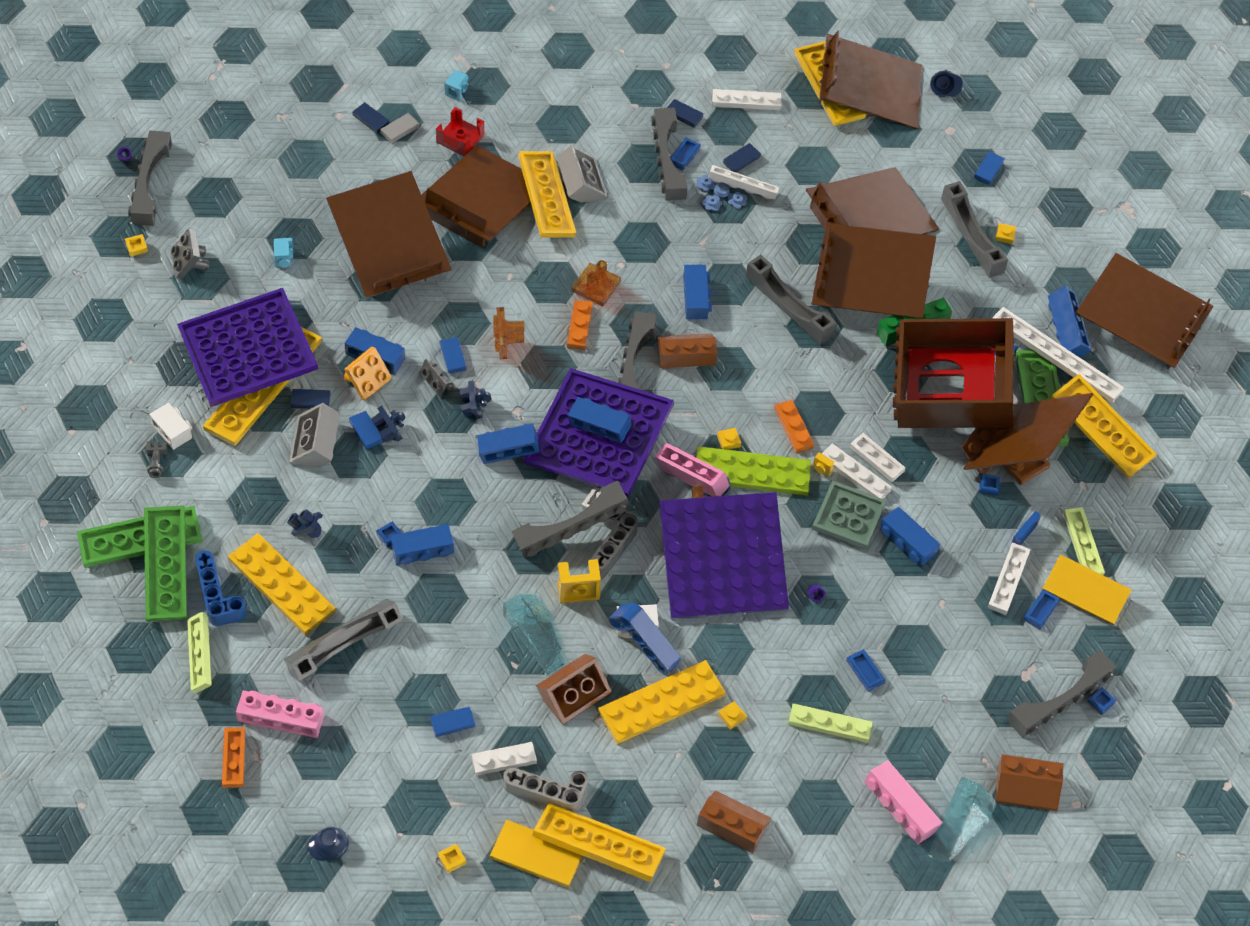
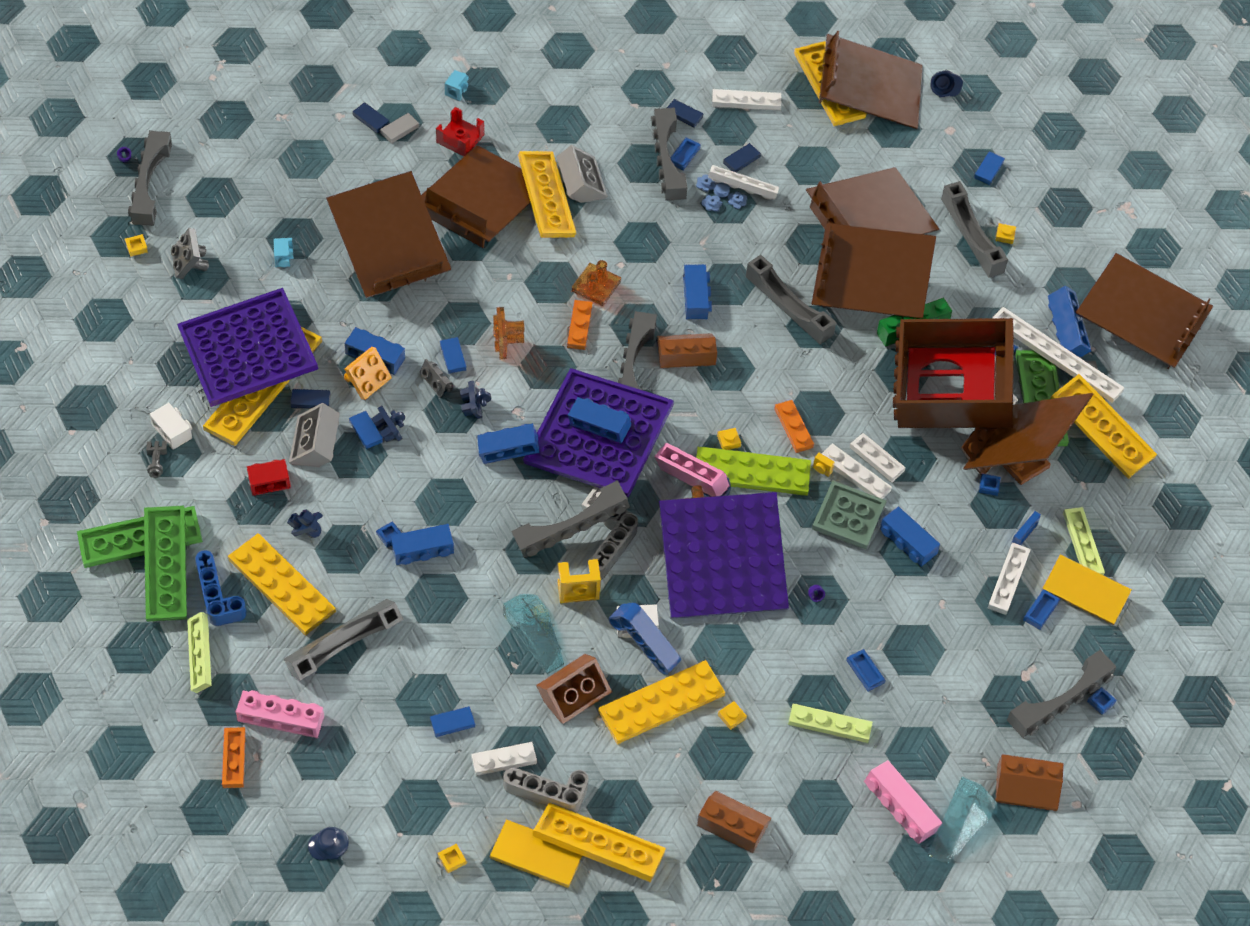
(268, 477): none -> red brick

